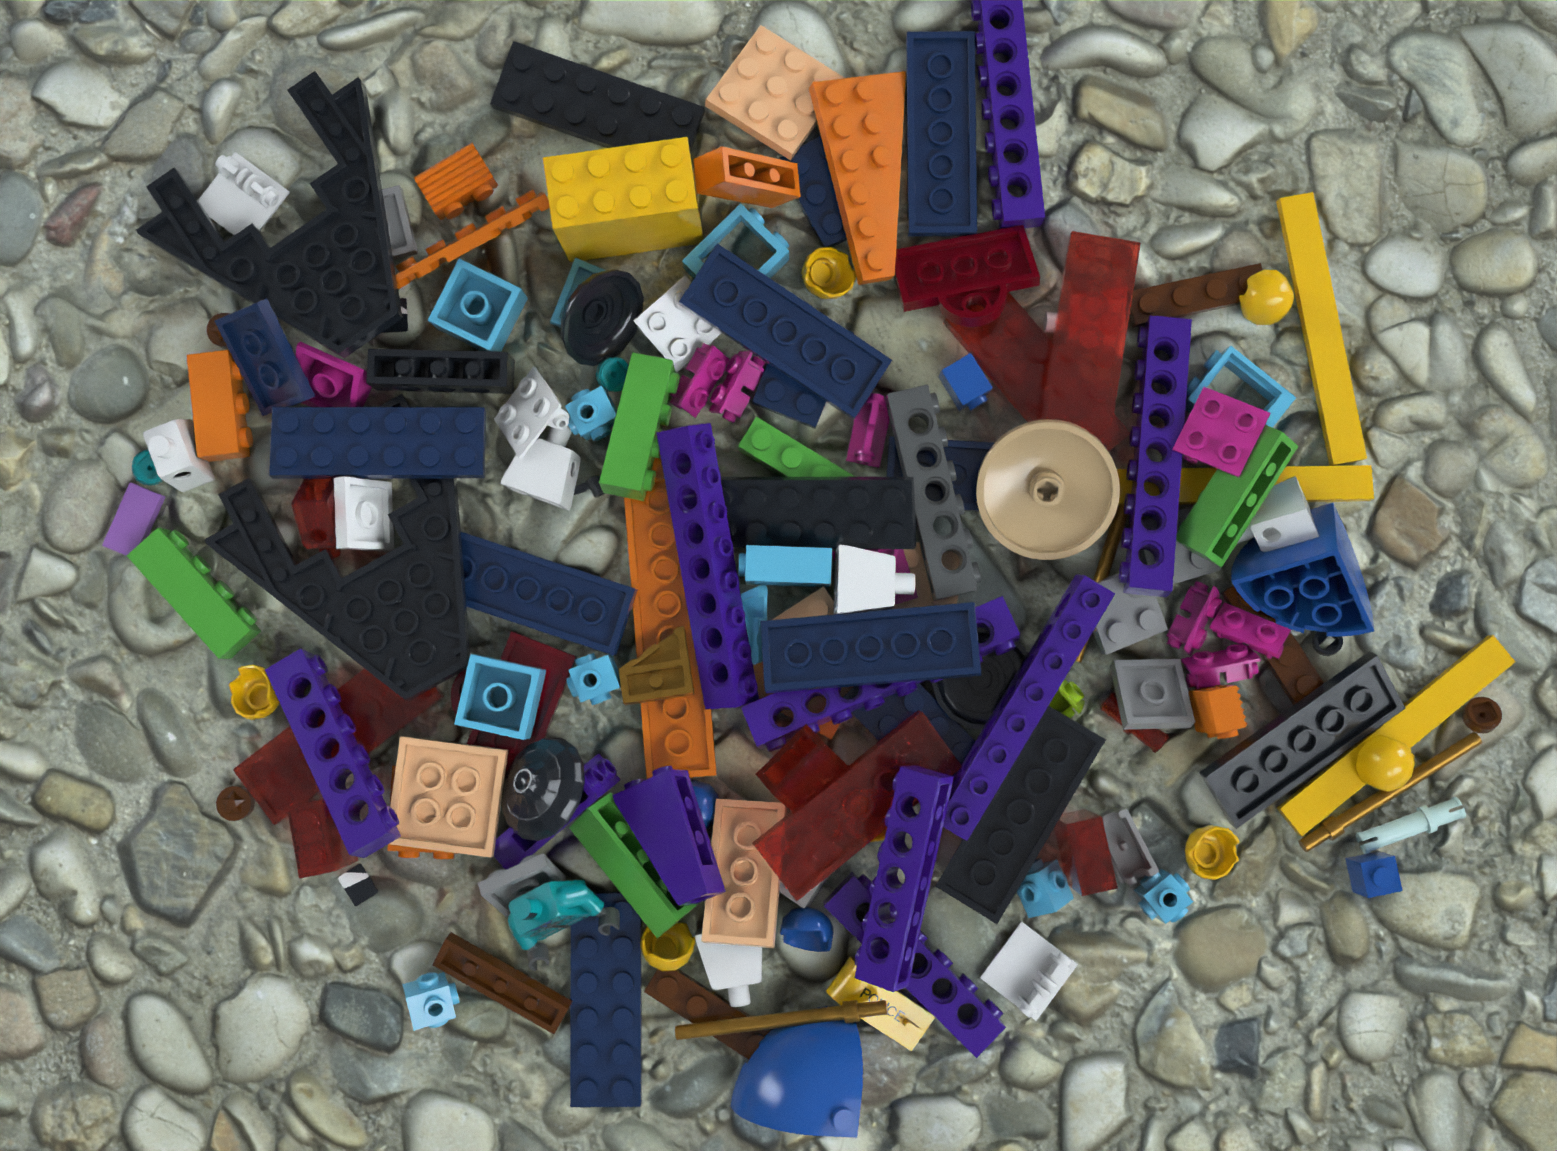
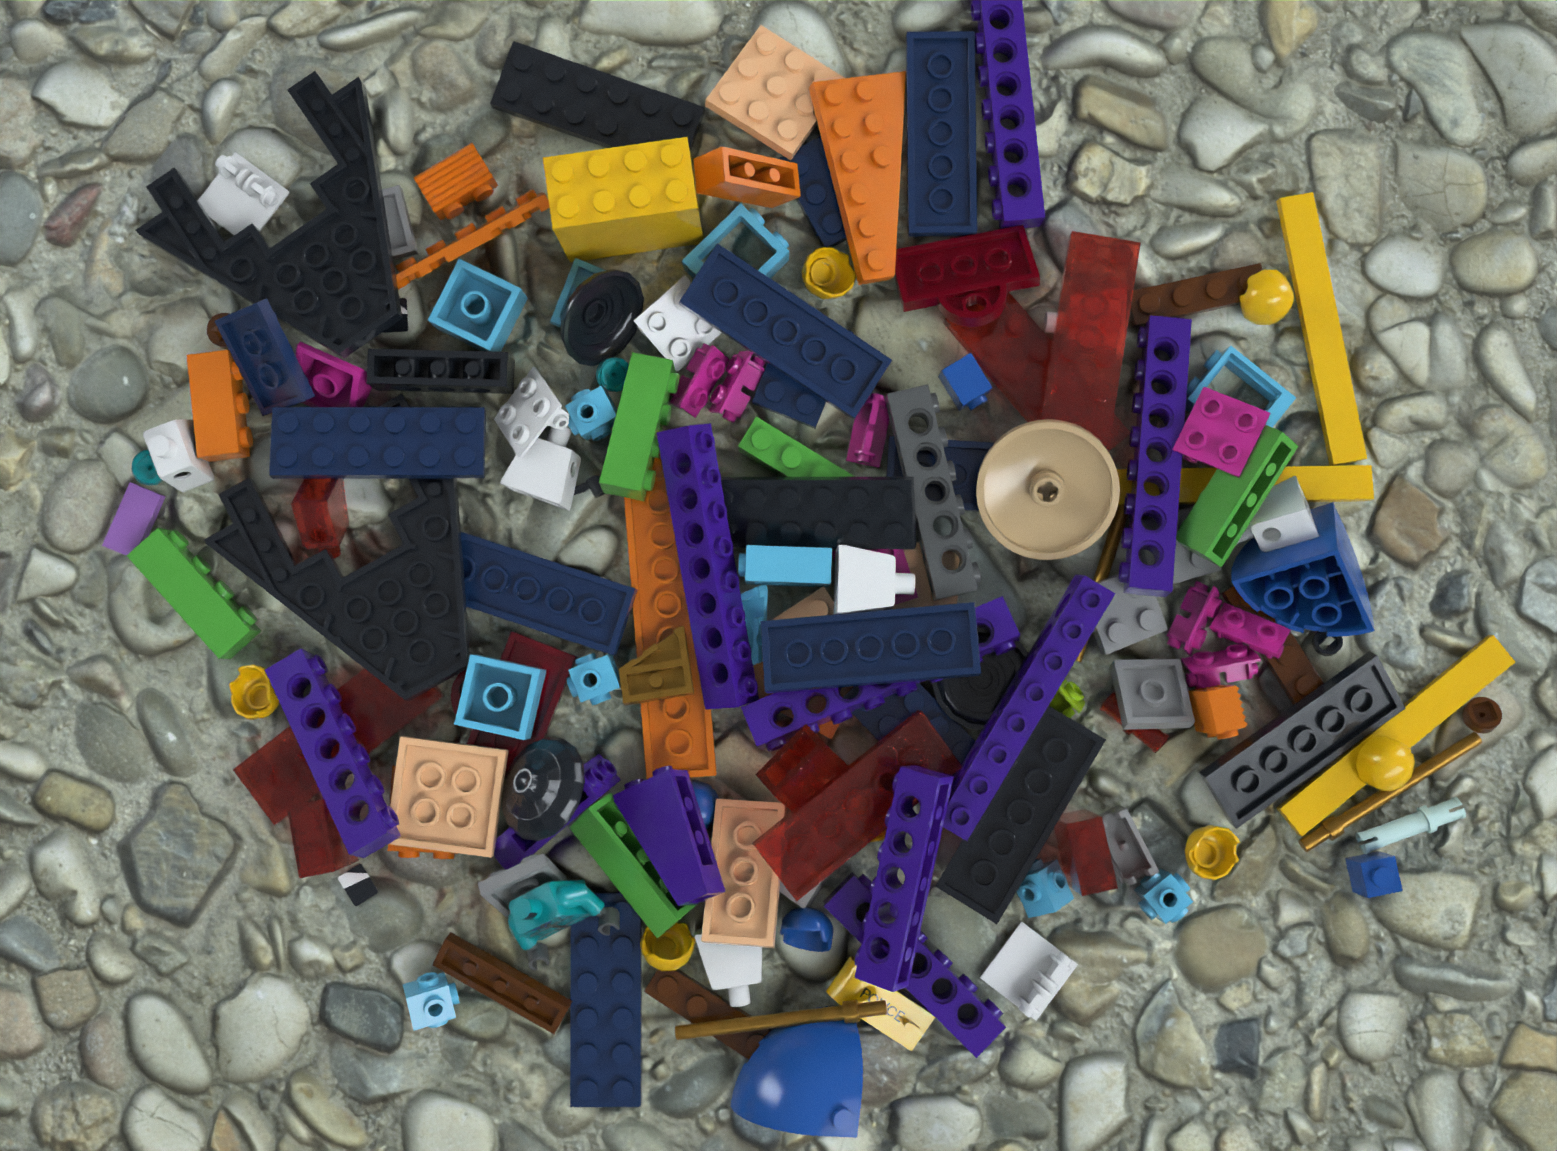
(235, 803): reddish brown tile -> none
(363, 514): white plate -> none

